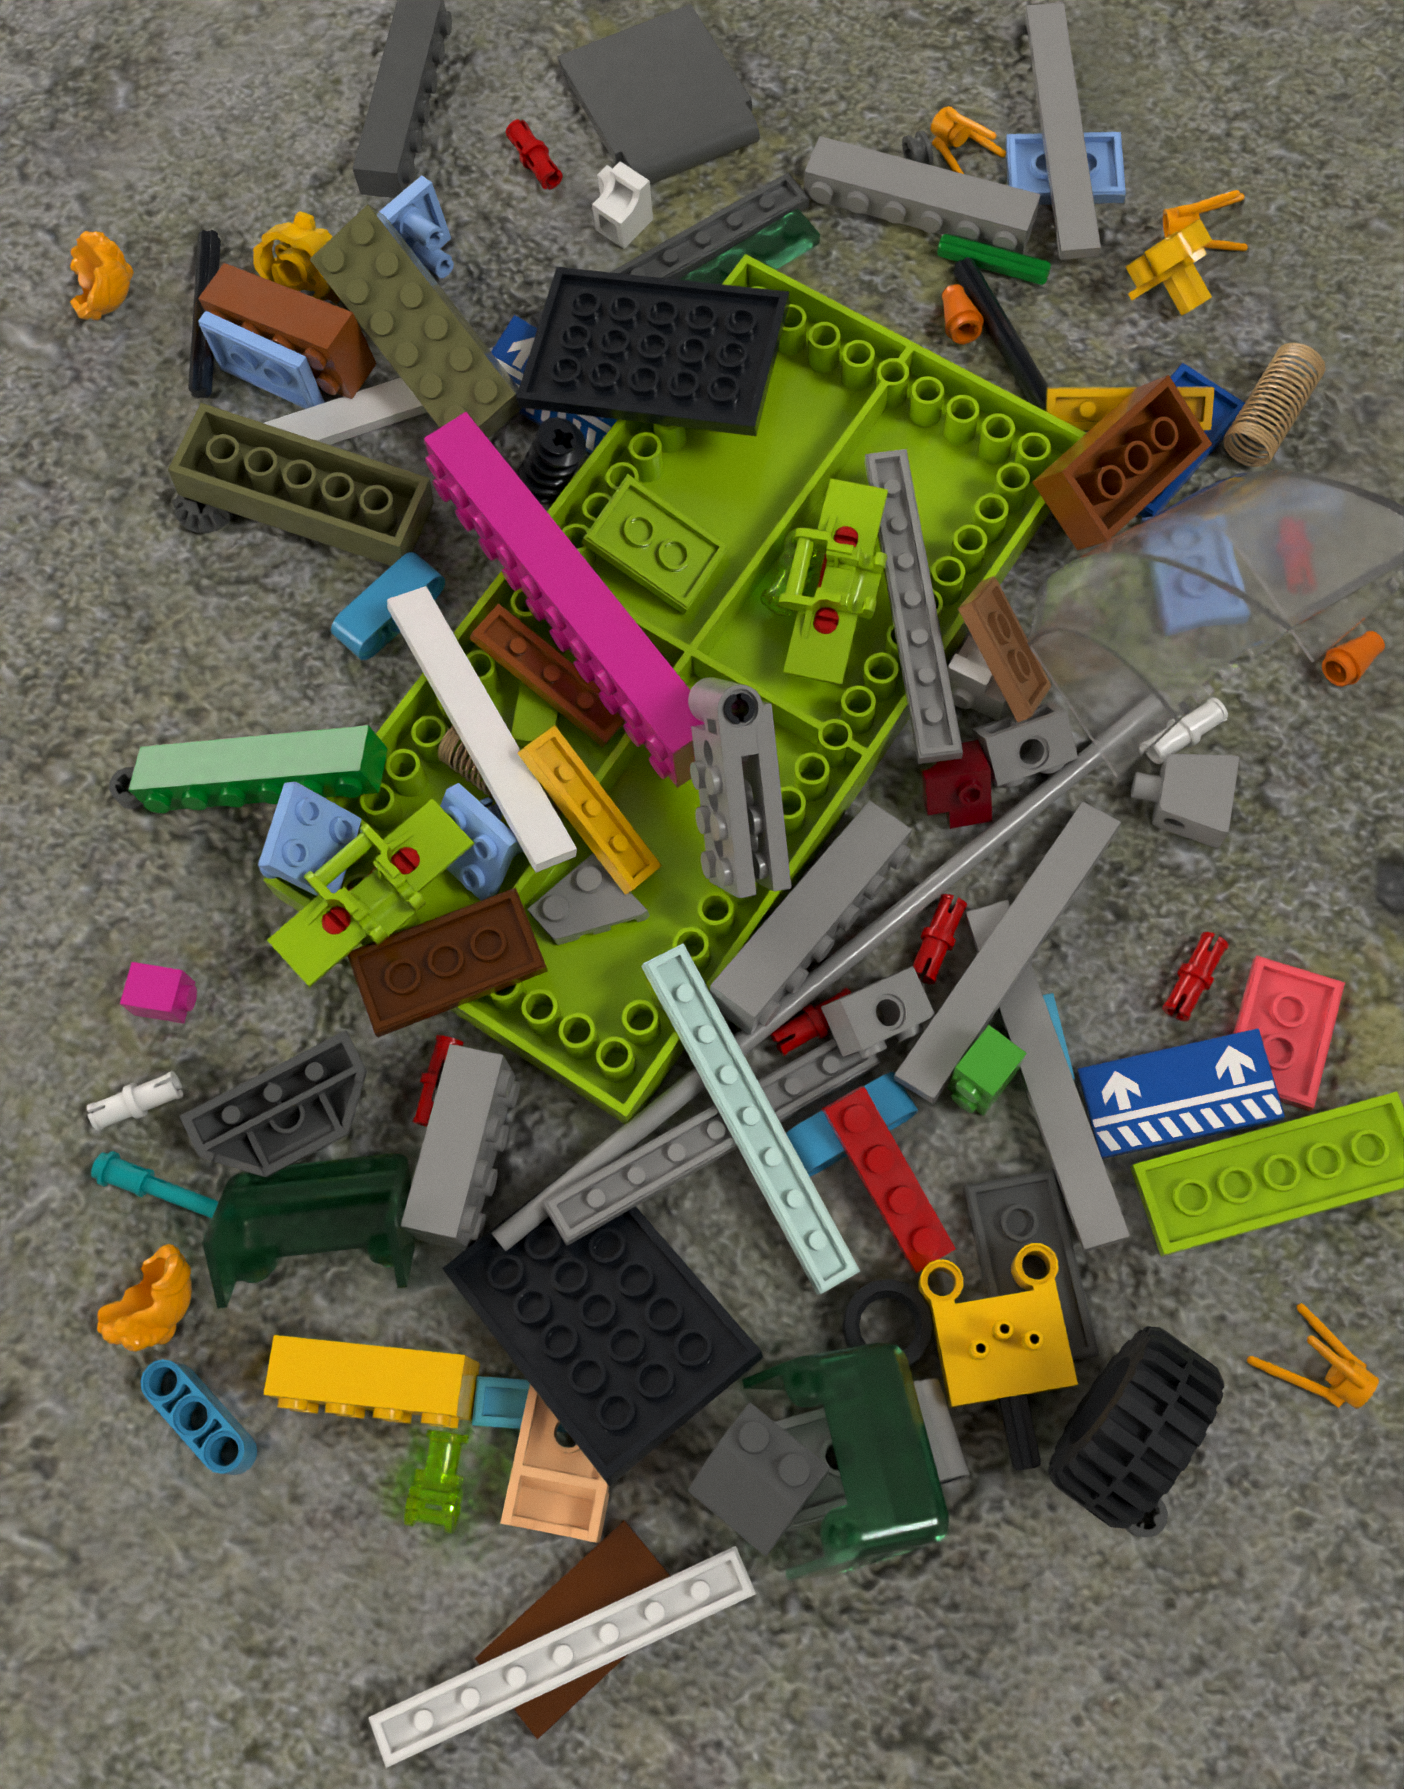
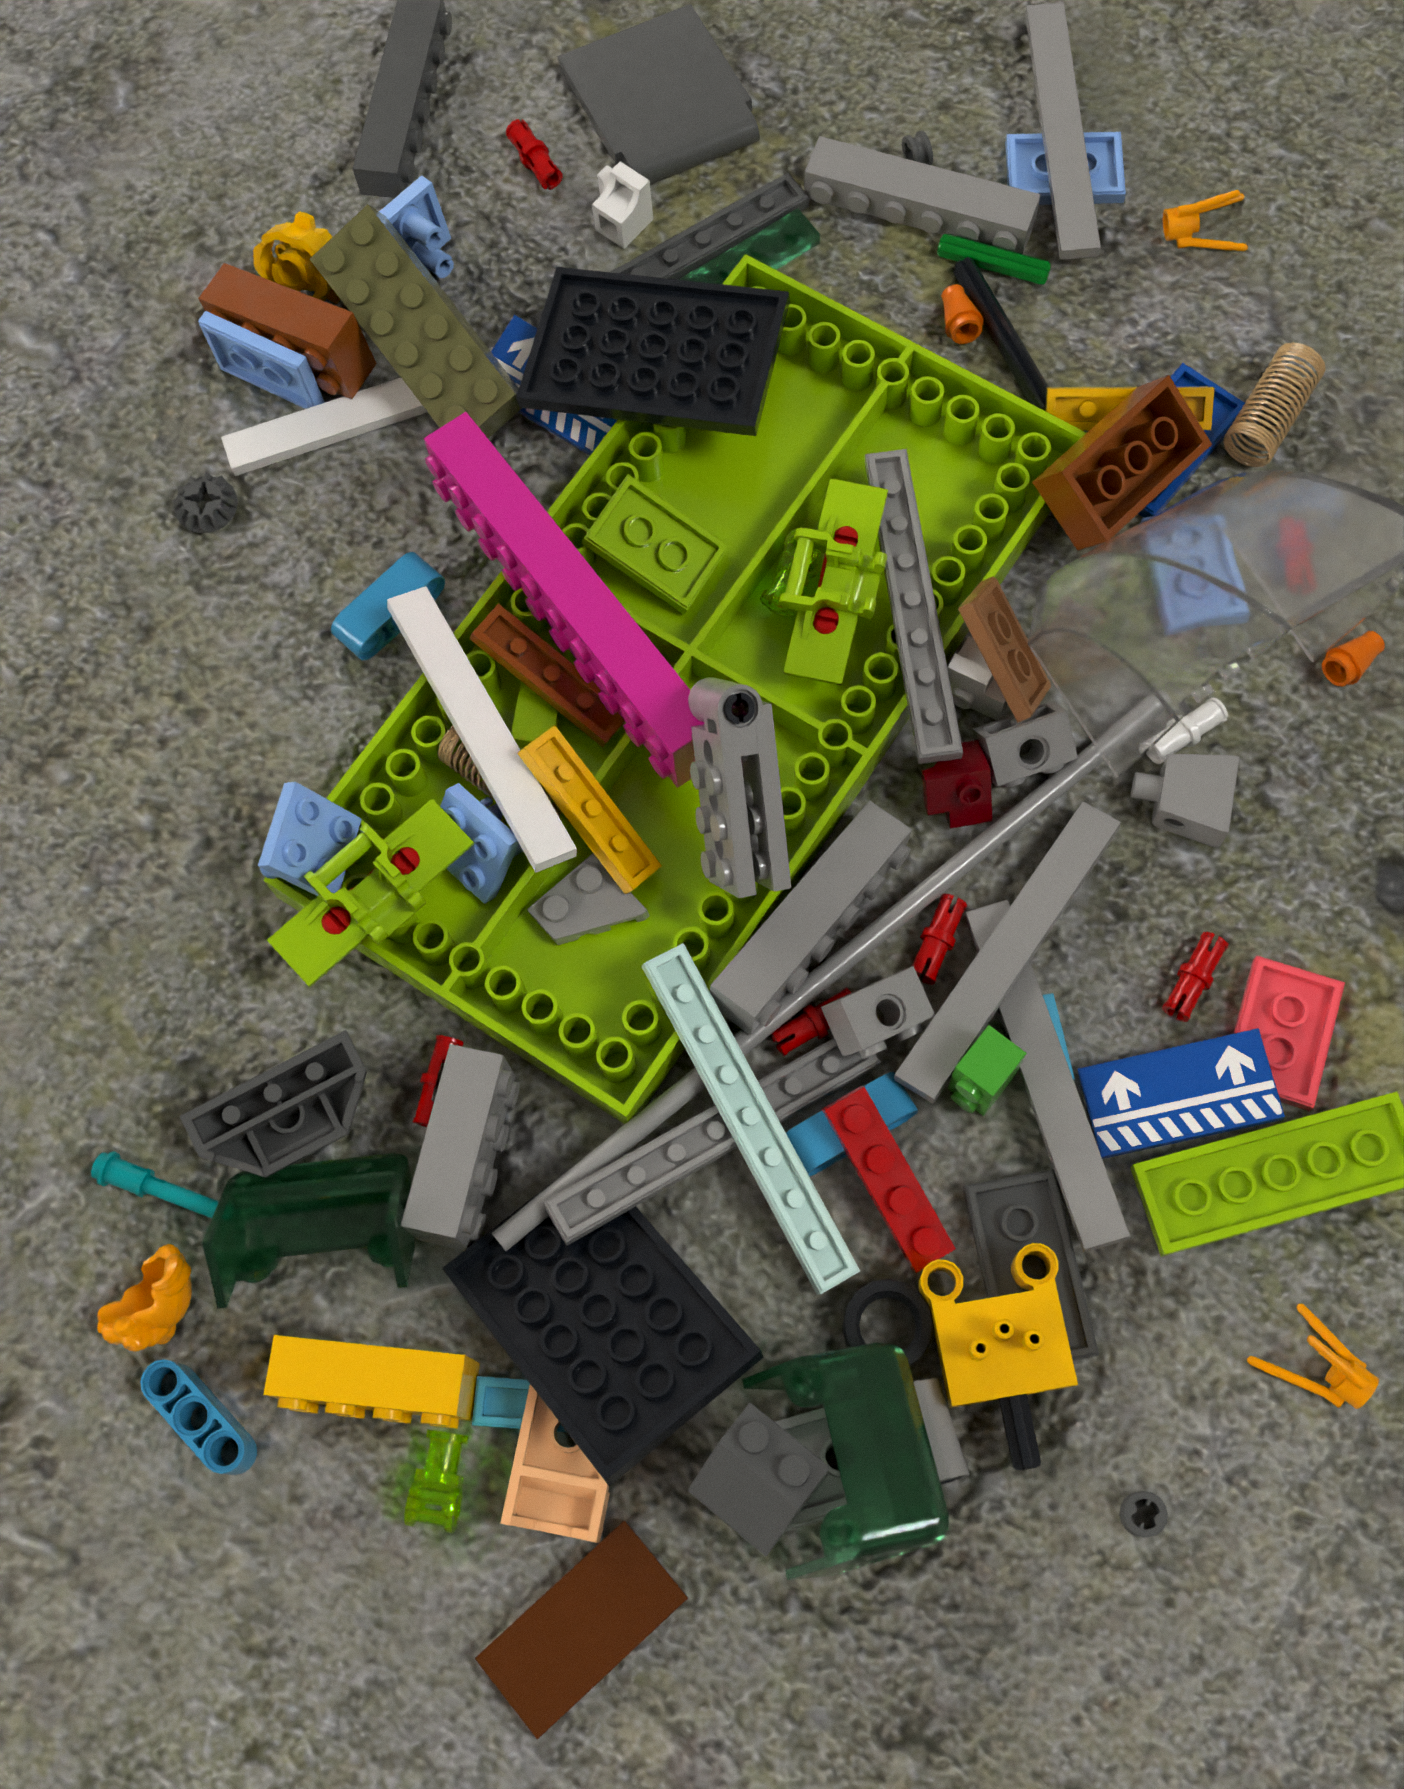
(101, 274): light orange hair -> none
(120, 793): dark grey bush -> none
(134, 1101): white pin -> none
(158, 992): dark pink brick -> none
(201, 354): black axle -> none
(256, 767): brick -> none
(301, 485): olive brick -> none
(446, 962): reddish brown tile -> none
(552, 459): black piece -> none
(561, 1656): white tile -> none
(954, 129): light orange plant -> none
(1136, 1428): black tyre -> none
(1173, 265): yellow piece -> none

